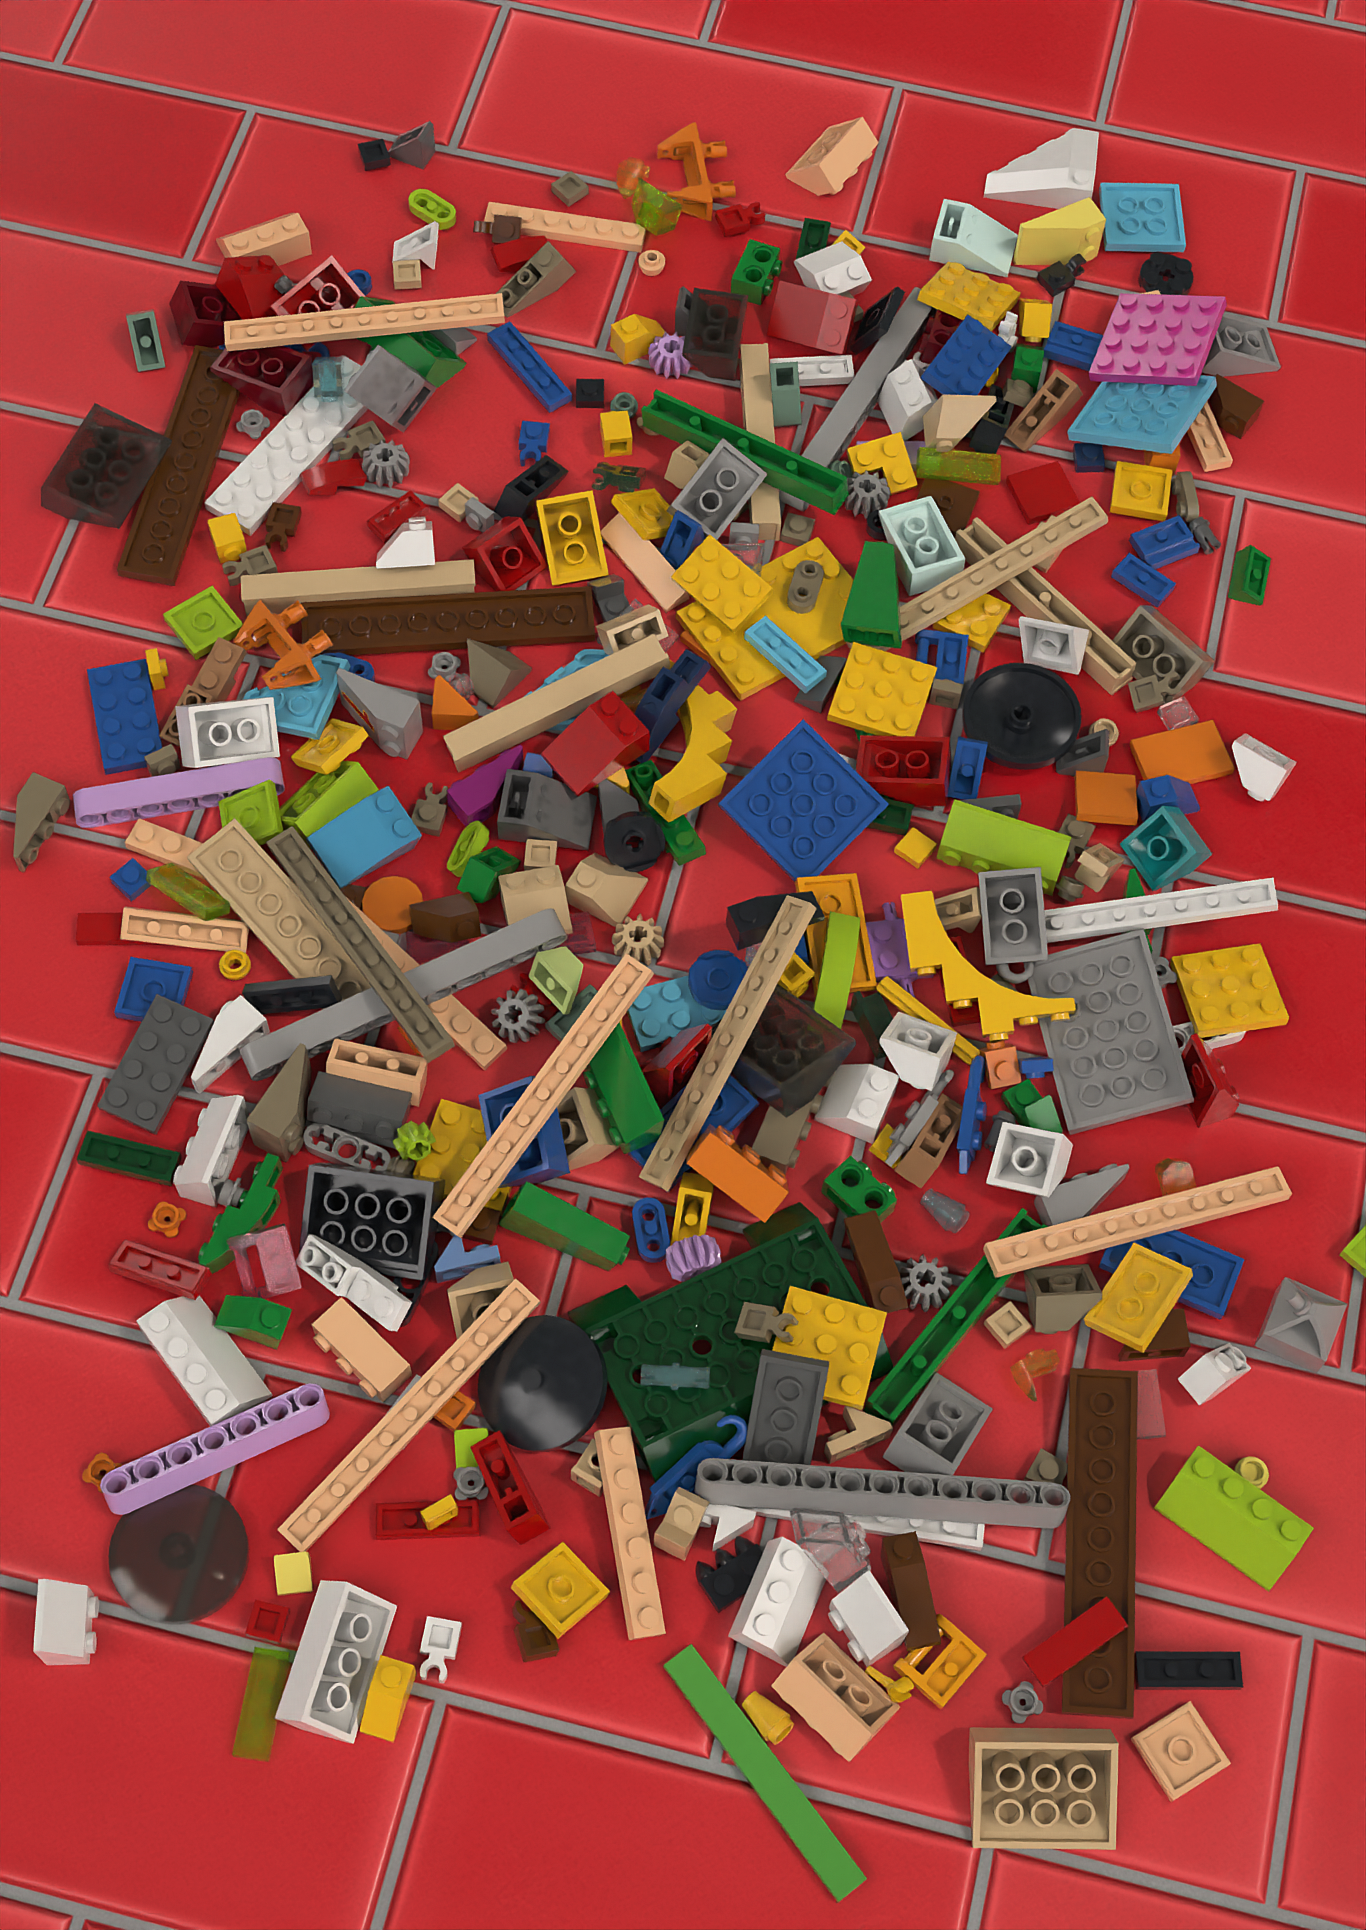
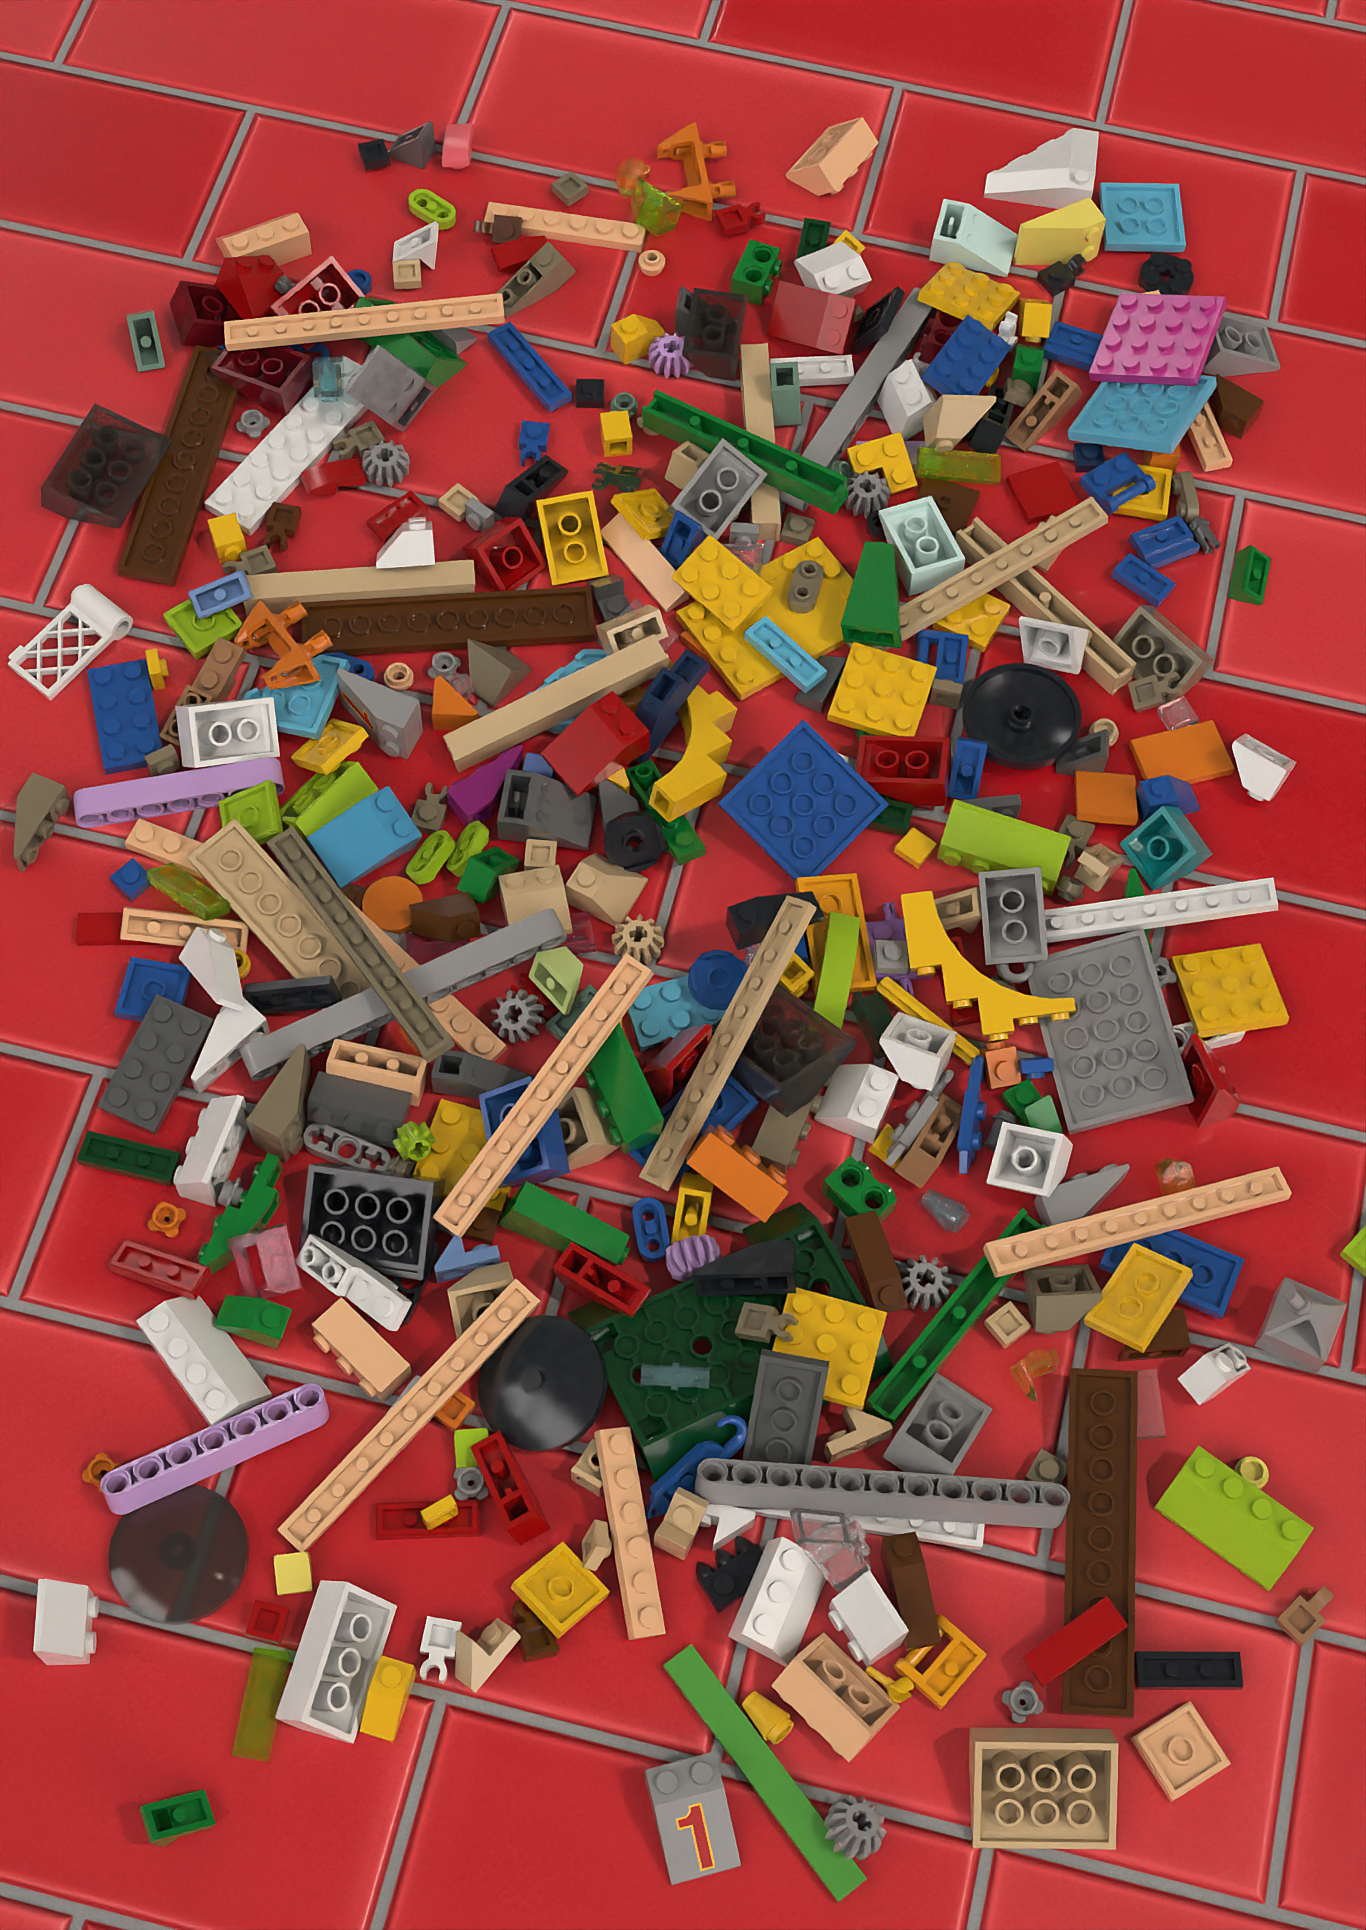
(91, 610): none -> white piece
(177, 1817): none -> green slope
(214, 966): none -> white slope
(221, 594): none -> medium blue slope
(398, 670): none -> light nougat plate
(430, 857): none -> lime plate
(457, 145): none -> coral slope
(470, 1075): none -> dark grey slope
(479, 1659): none -> tan slope
(596, 1545): none -> tan plate
(599, 1281): none -> red slope
(692, 1818): none -> light grey slope
(751, 1271): none -> black slope
(854, 1827): none -> light grey gear
(891, 956): none -> light grey plate
(1113, 476): none -> blue plate
(1303, 1617): none -> medium nougat plate

